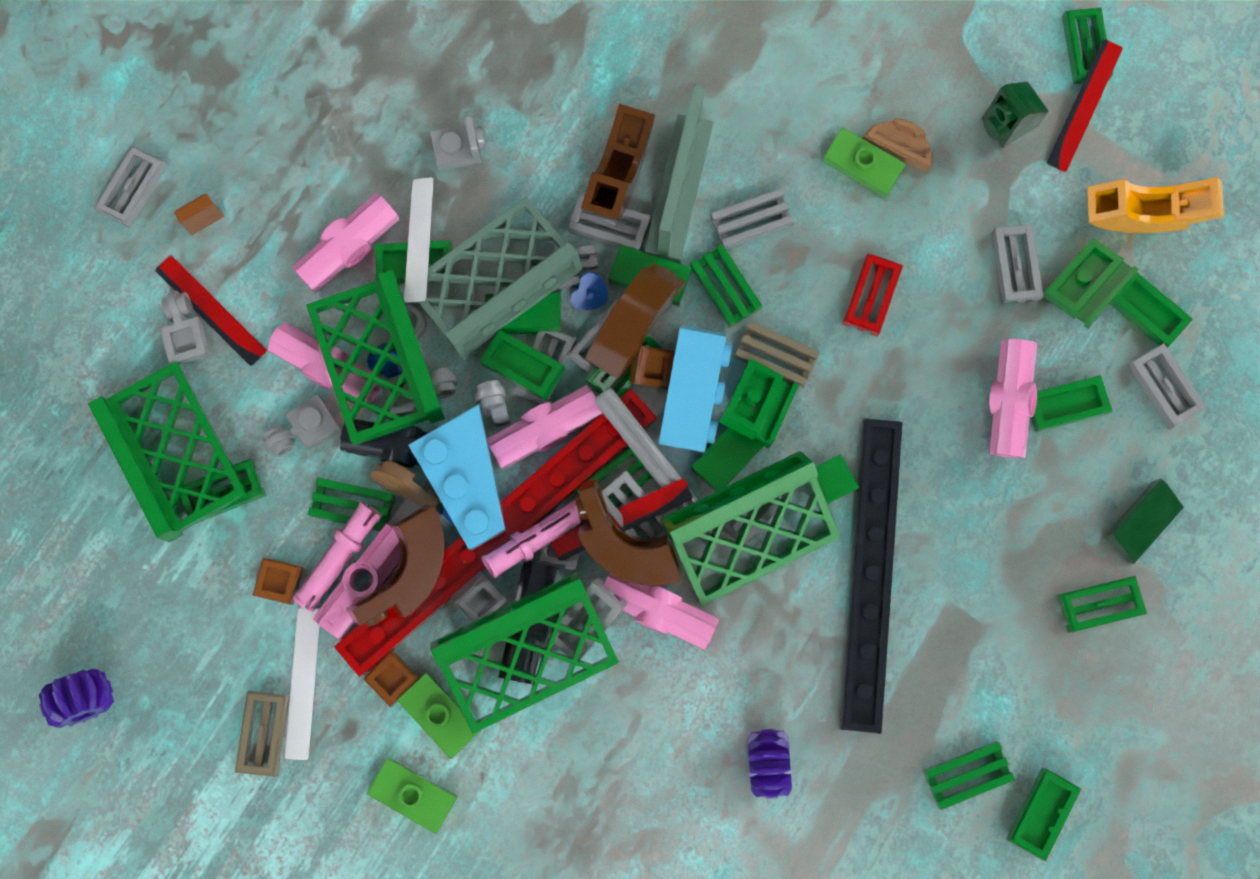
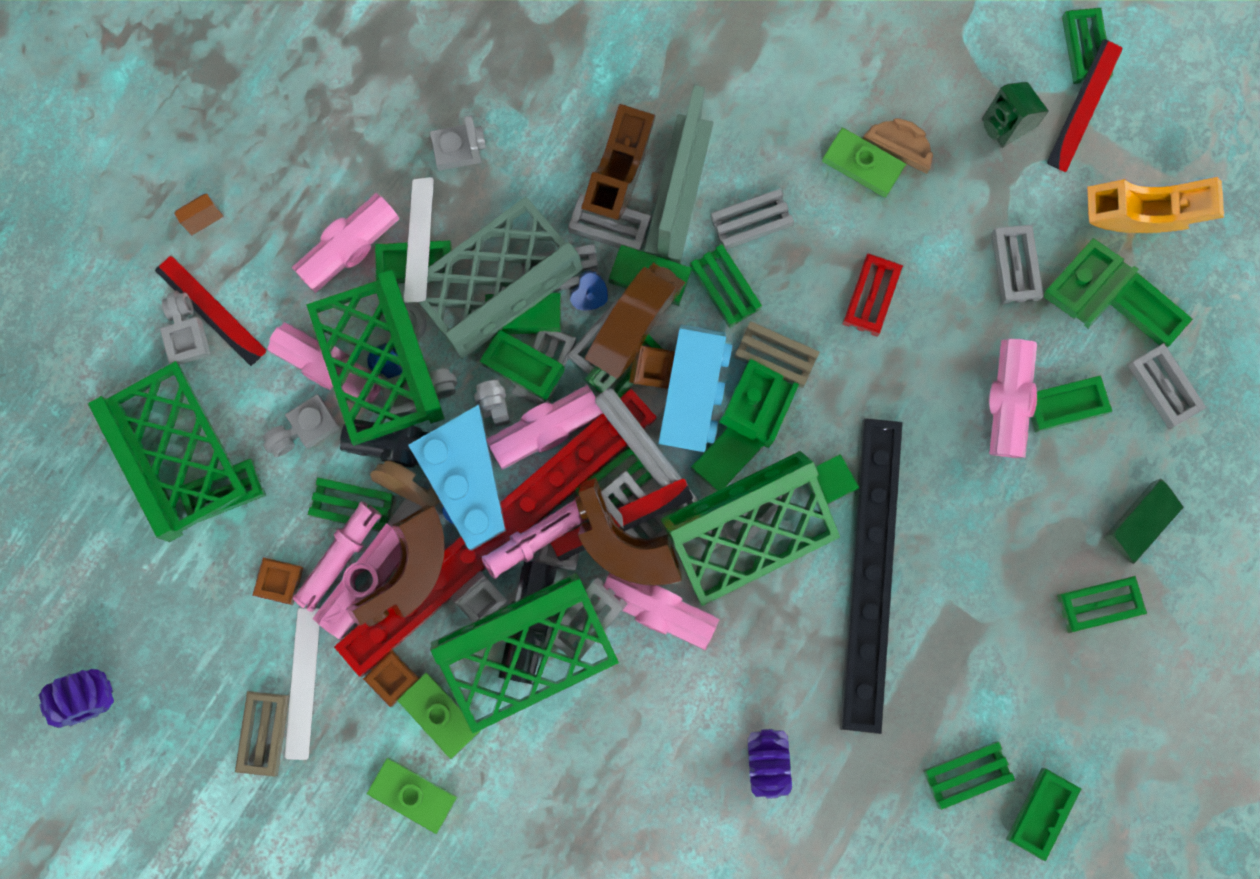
(134, 189): light grey tile -> none

